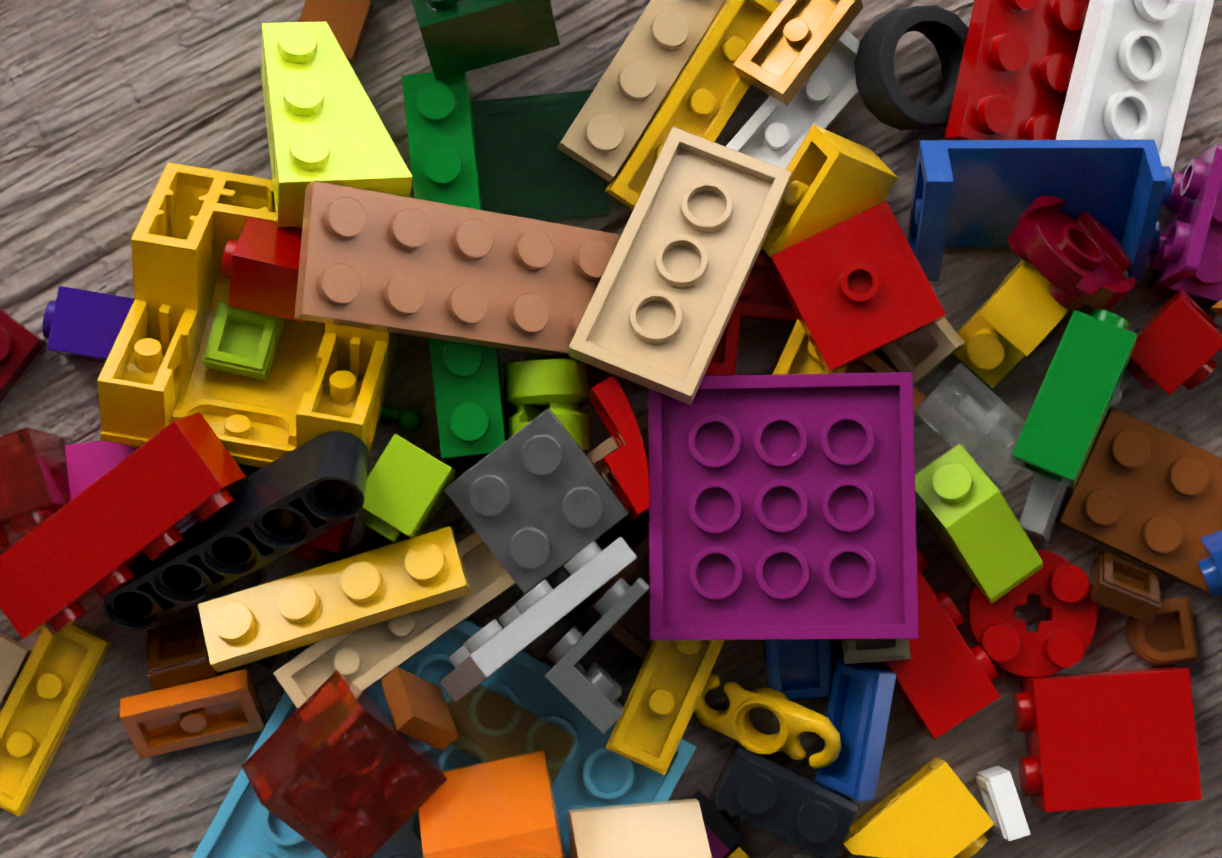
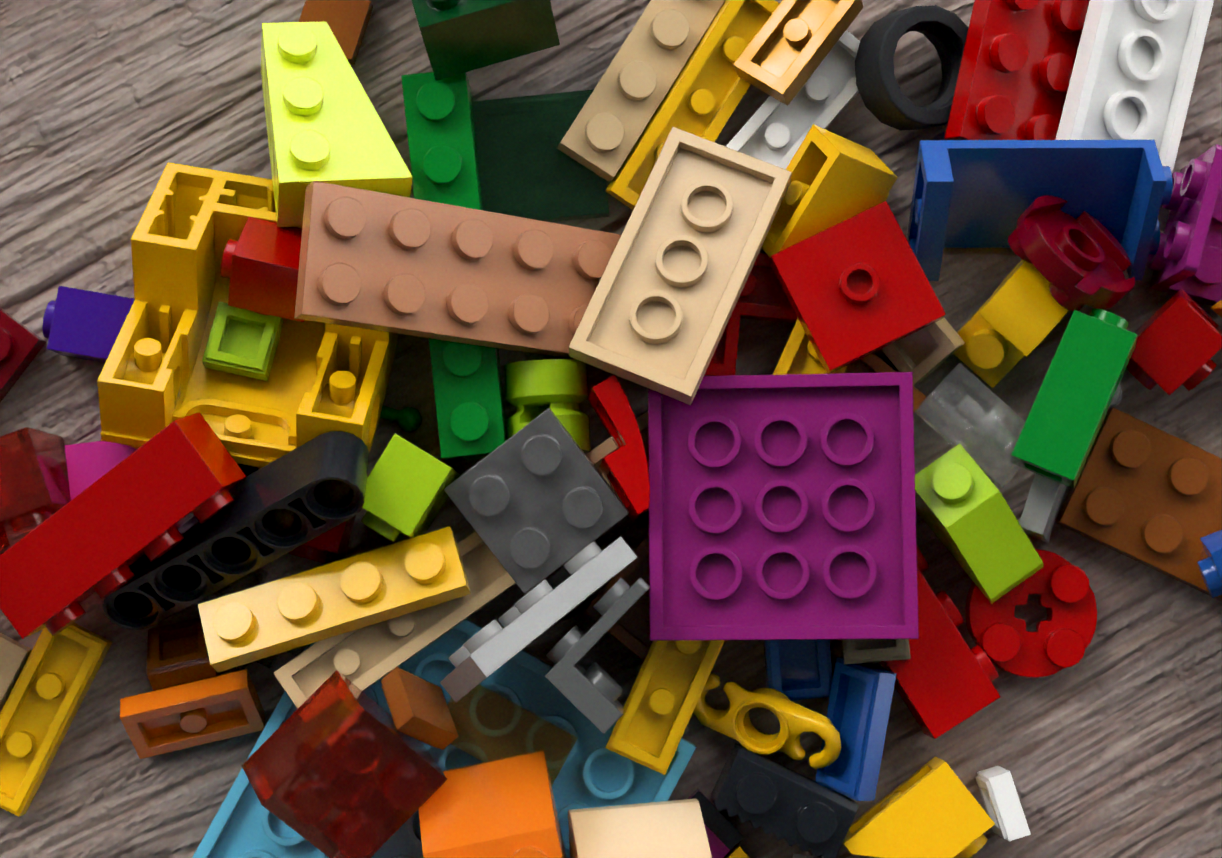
(1108, 739): red brick -> none
(1125, 586): reddish brown tile -> none
(1168, 638): dark orange tile -> none

